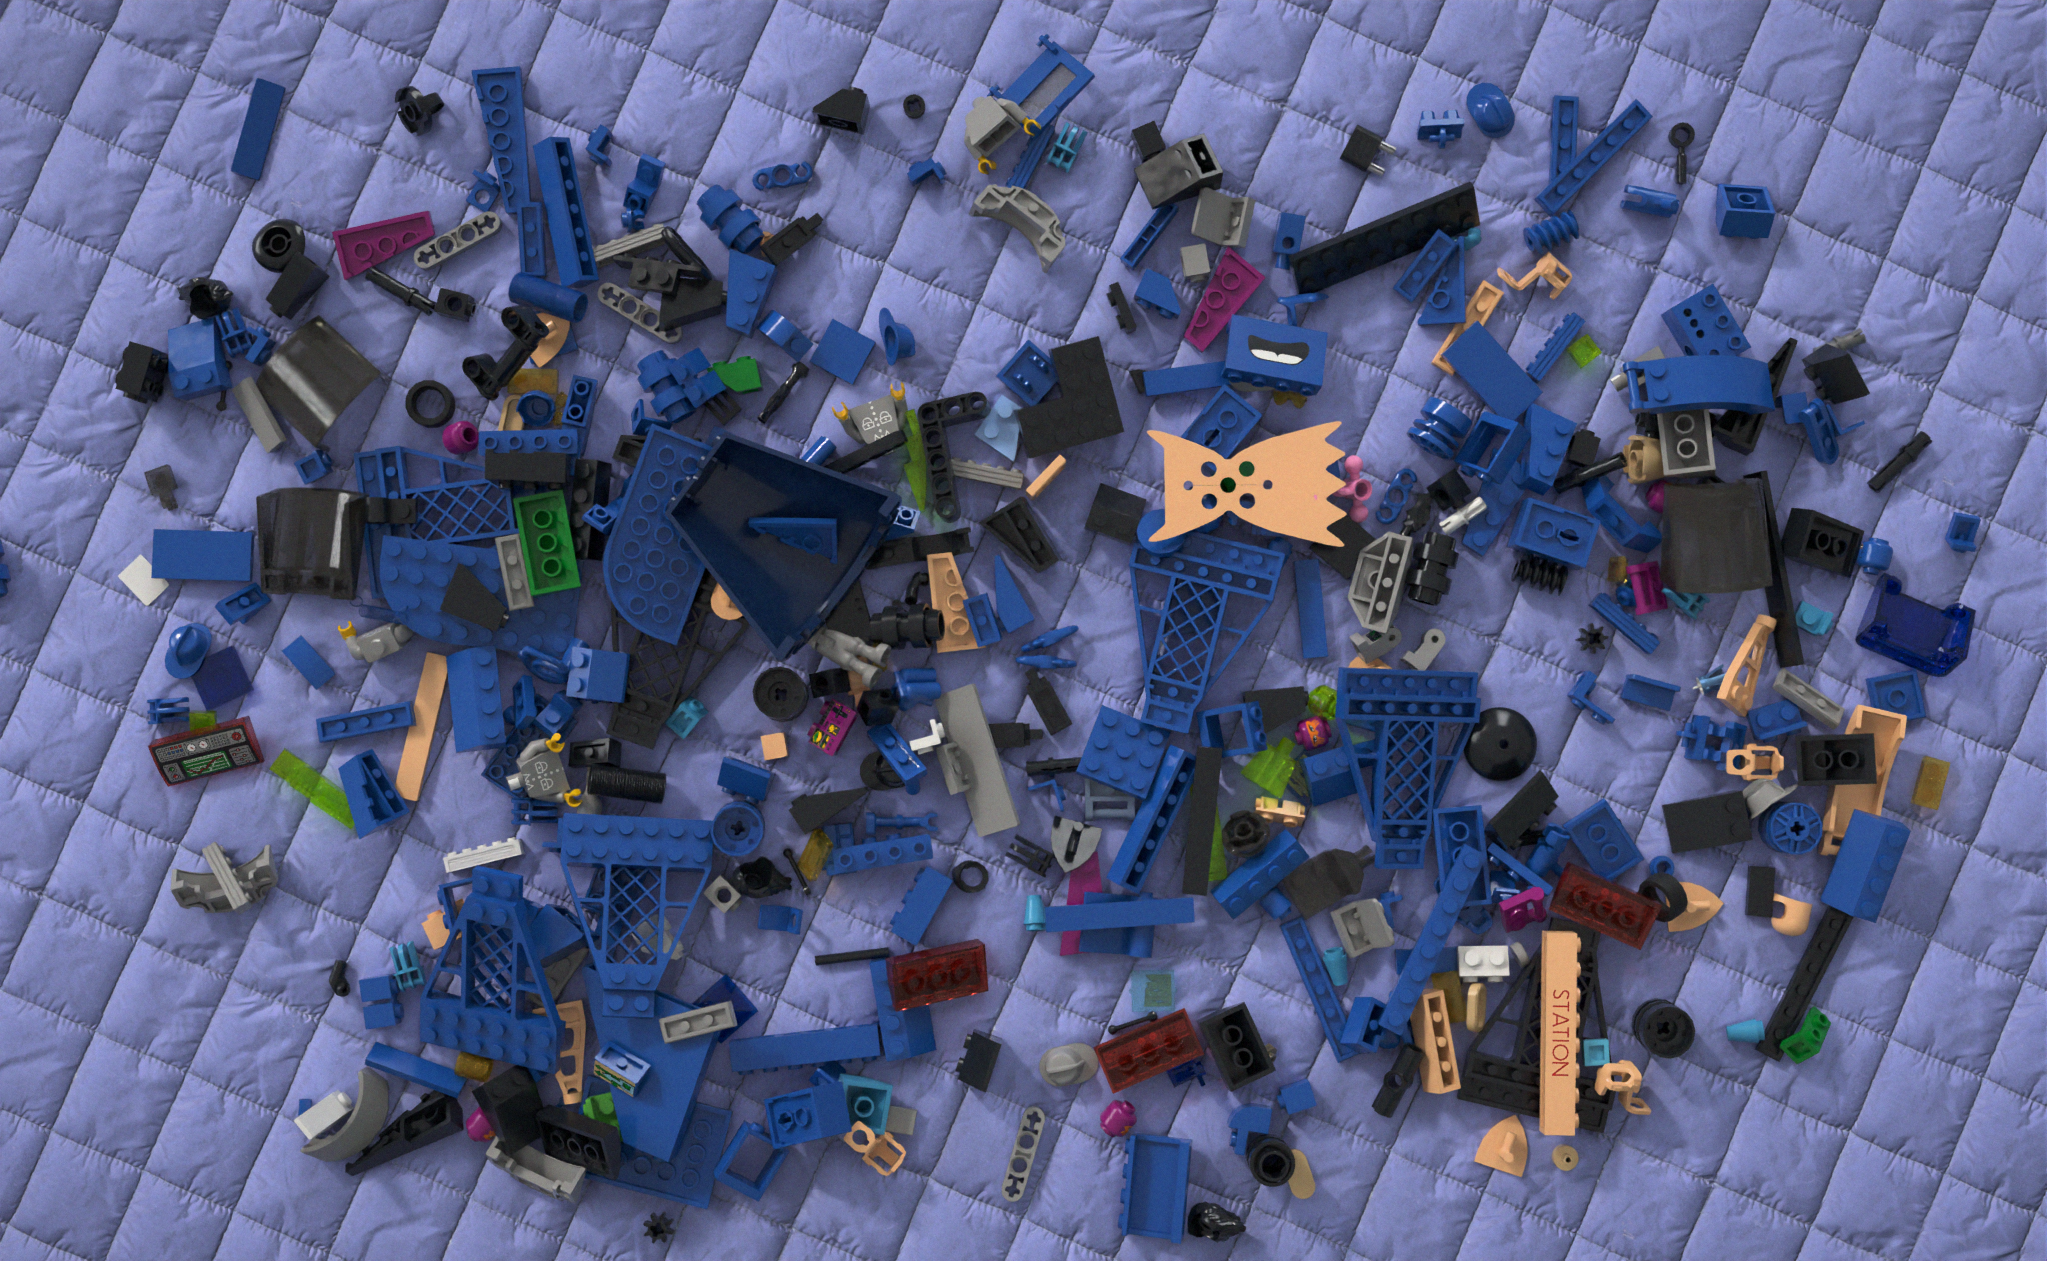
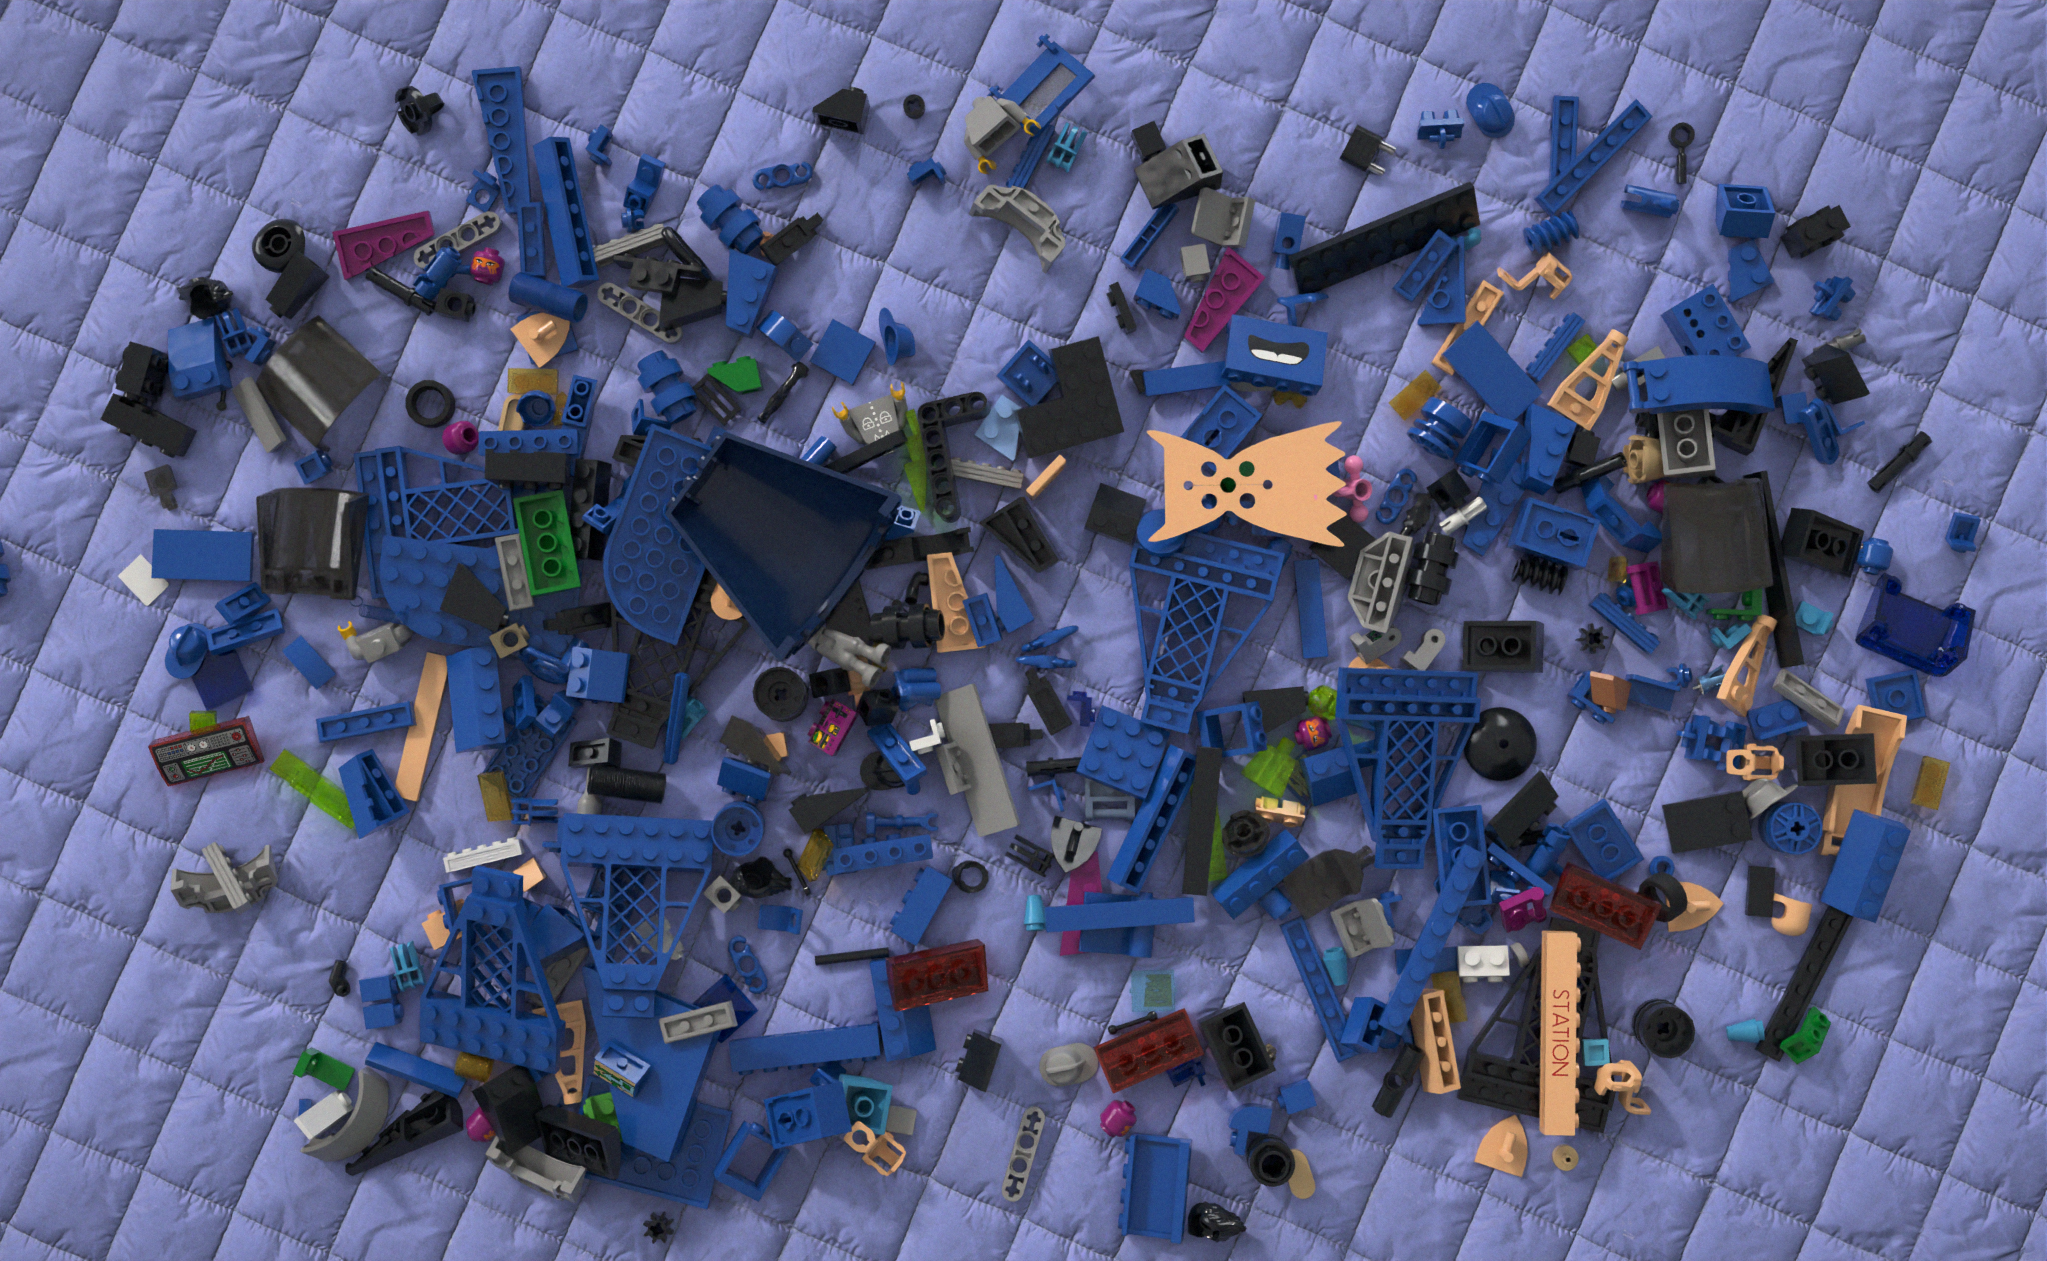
(148, 425): none -> black wedge
(163, 710): blue arm -> none
(245, 632): none -> blue plate
(257, 129): blue slope -> none
(324, 1068): none -> green bracket
(390, 511): black plate -> none
(439, 270): none -> blue piece
(487, 266): none -> magenta head
(493, 376): black piece -> none
(495, 796): none -> clear yellow tile
(499, 643): none -> dark tan brick
(531, 873): none -> light nougat slope
(543, 773): light grey torso -> none
(580, 619): none -> black hinge
(676, 718): none -> blue axle
(697, 389): blue piece -> none
(737, 958): none -> blue piece
(751, 740): none -> clear smoke slope
(809, 534): blue wing -> none
(1087, 713): none -> clear blue bracket
(1415, 395): none -> clear yellow slope
(1476, 1007): tan tile -> none
(1503, 646): none -> black slope
(1573, 405): none -> light nougat plate
(1609, 692): none -> nougat slope
(1684, 675): none -> blue plate
(1734, 635): none -> dark azure bracket
(1747, 270): none -> blue wing
(1753, 607): none -> green bracket
(1815, 231): none -> black brick
(1829, 295): none -> blue hips

